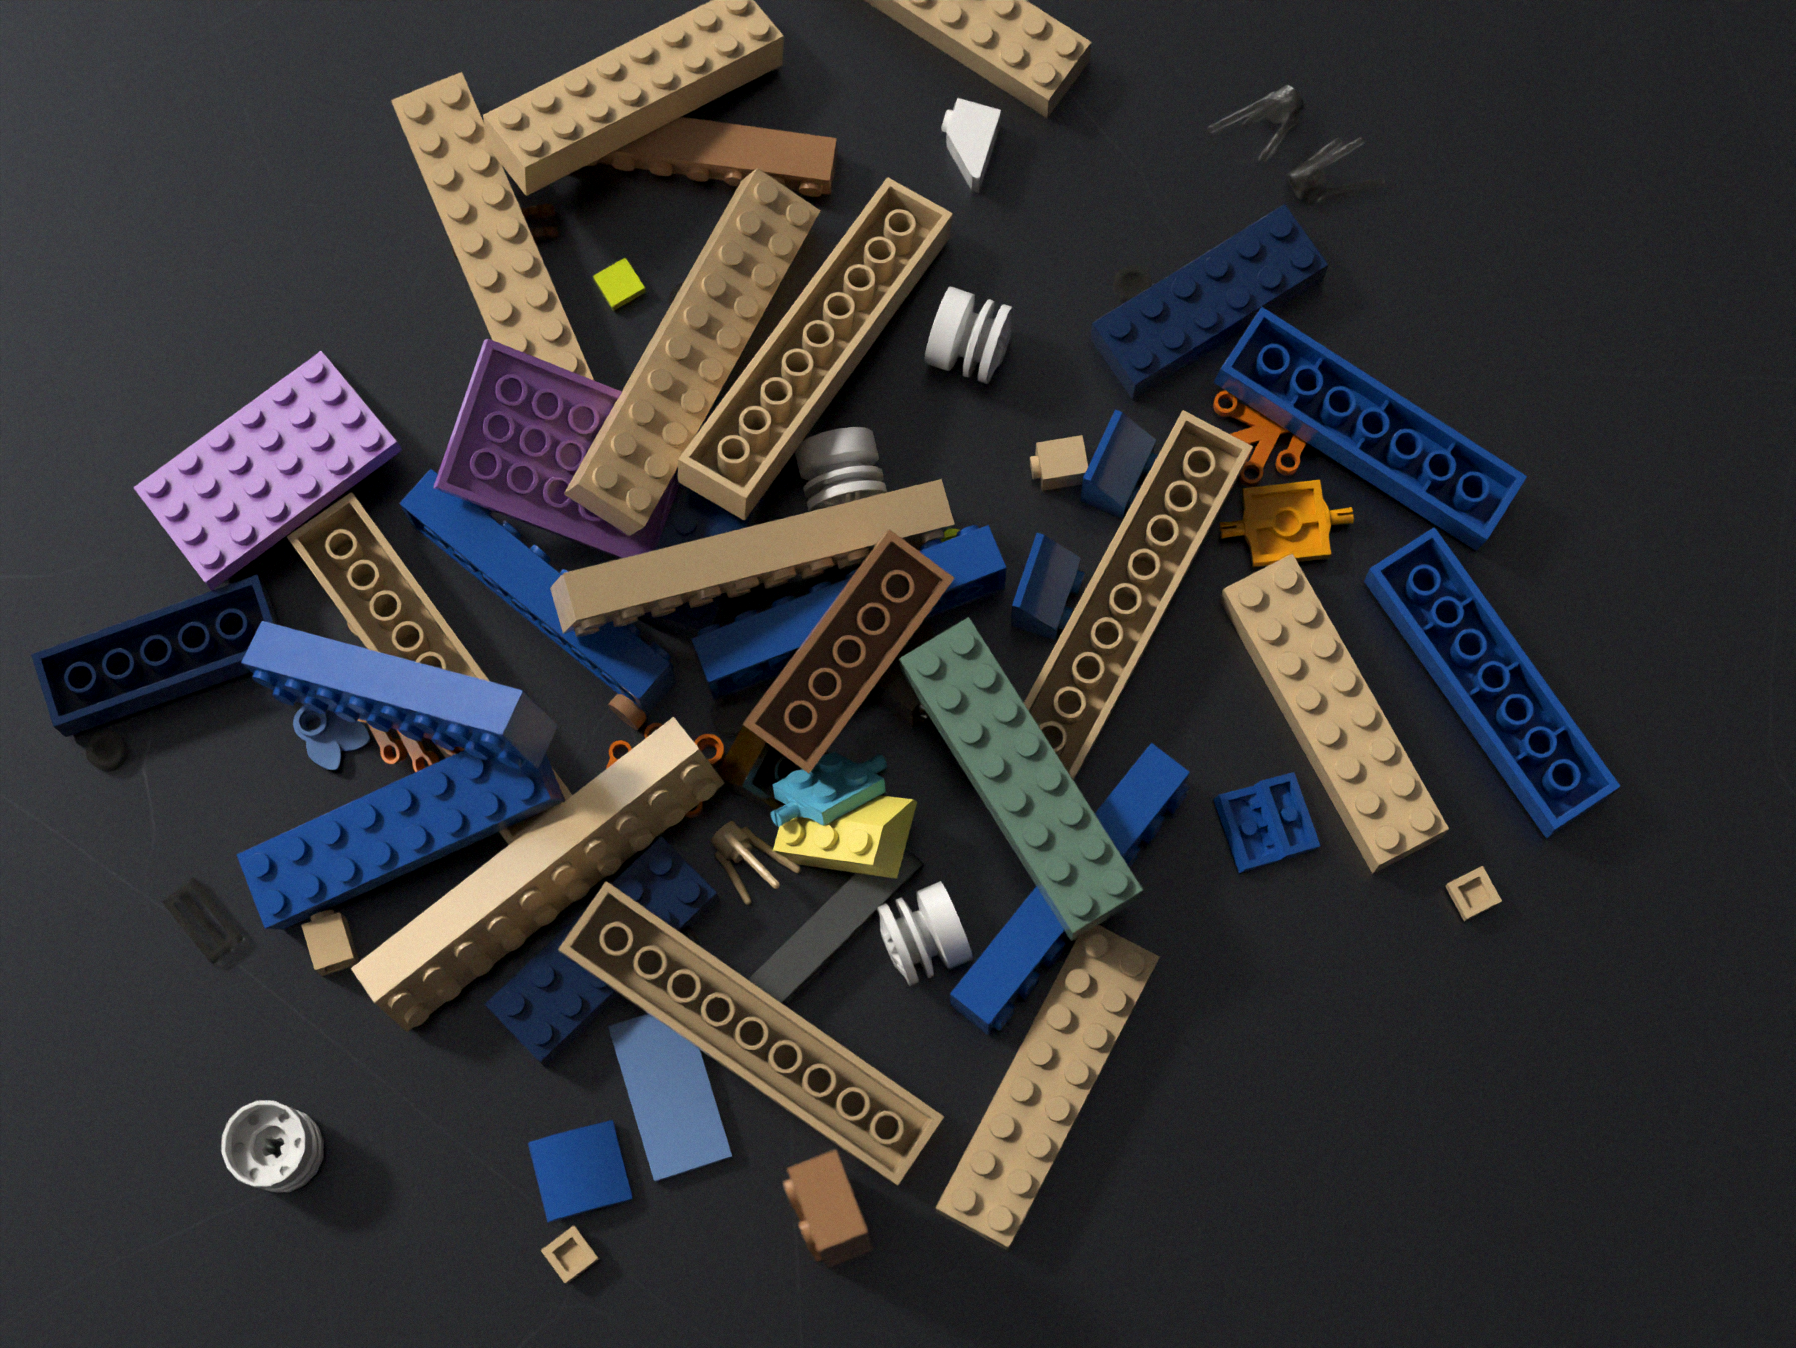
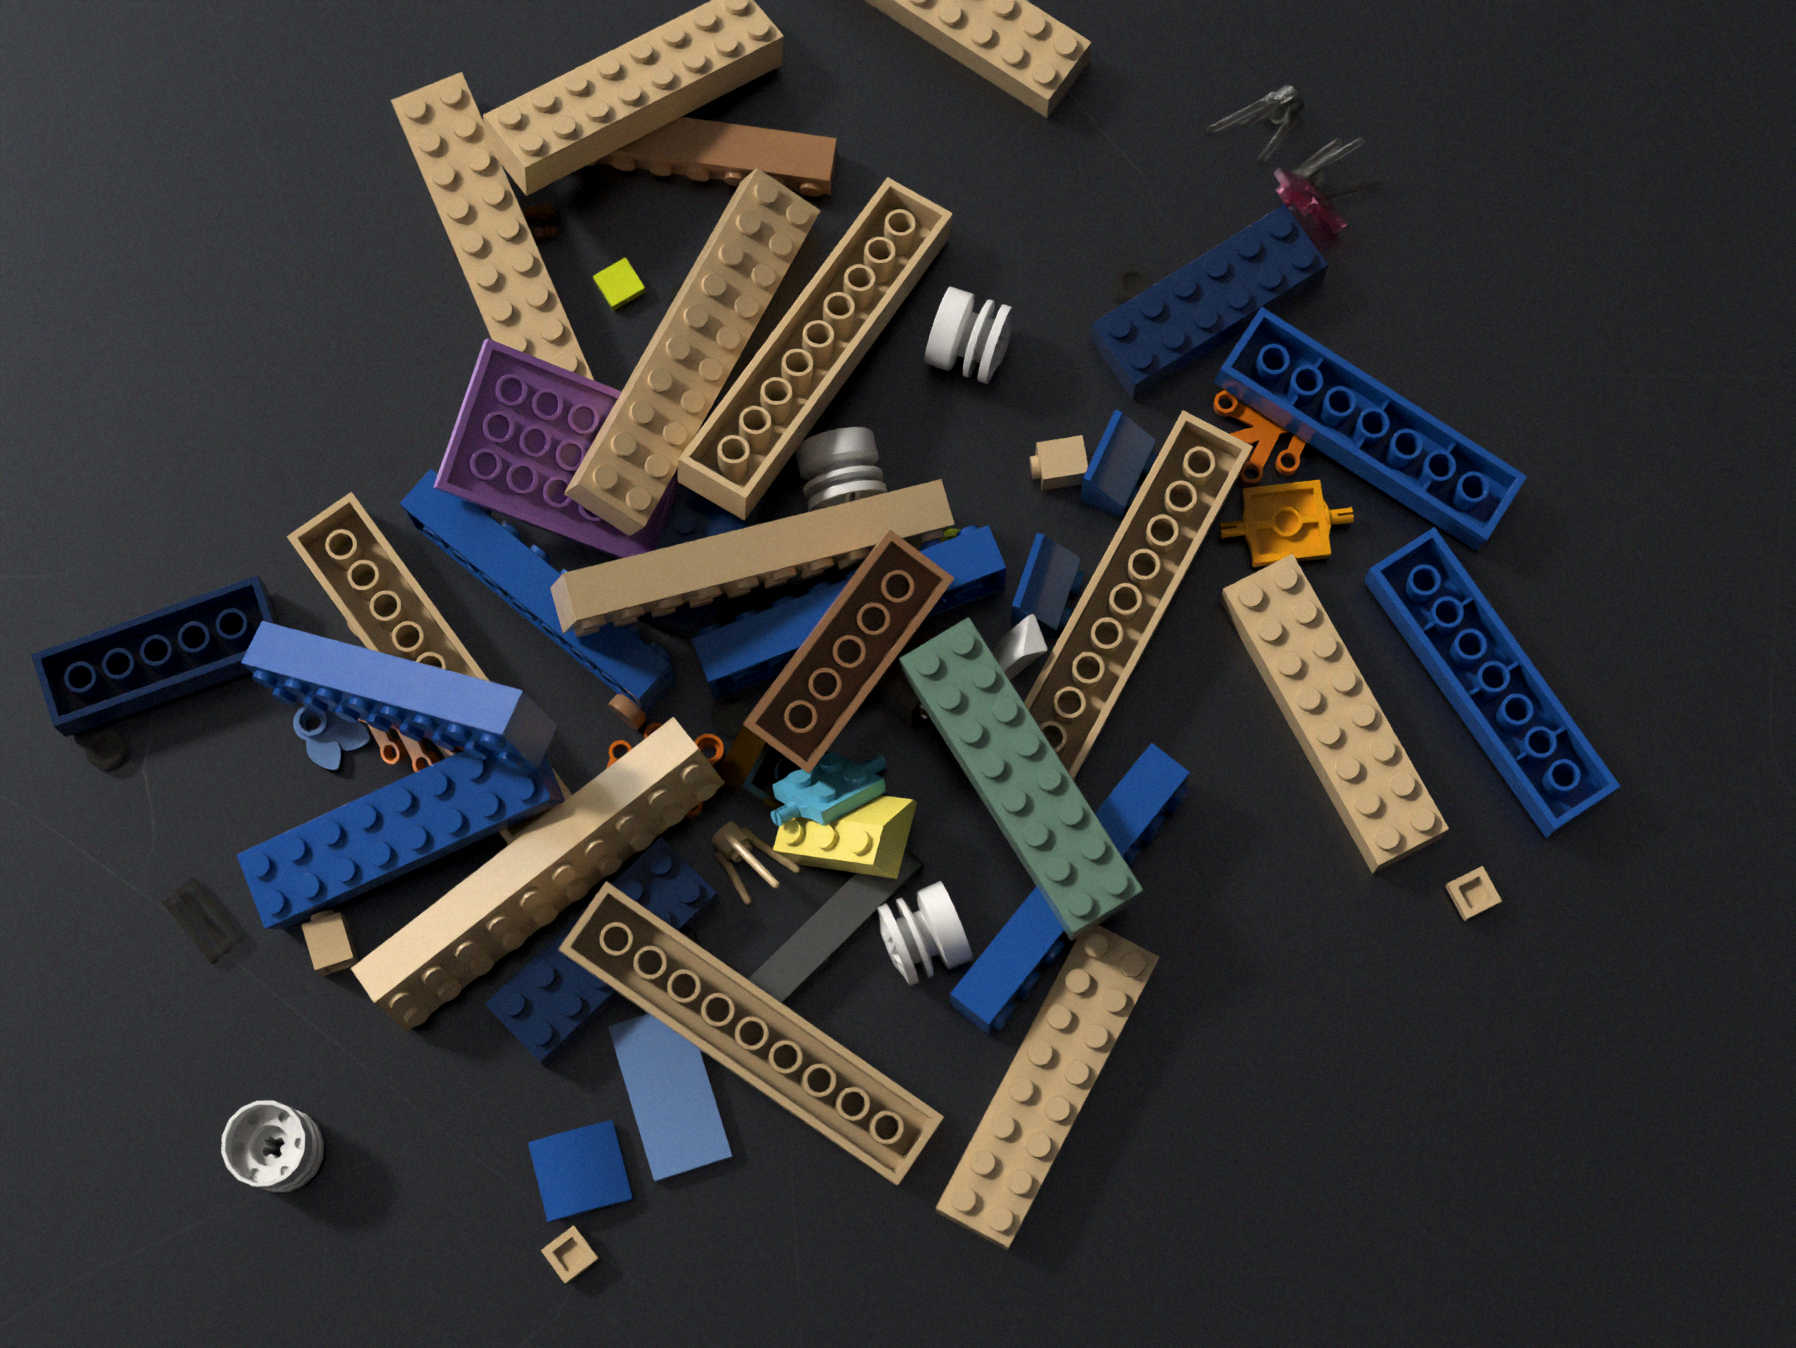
(267, 469): plate -> none
(827, 1210): medium nougat brick -> none
(971, 138): white slope -> none
(1020, 647): none -> white slope
(1266, 822): blue slope -> none
(1308, 199): none -> clear pink slope

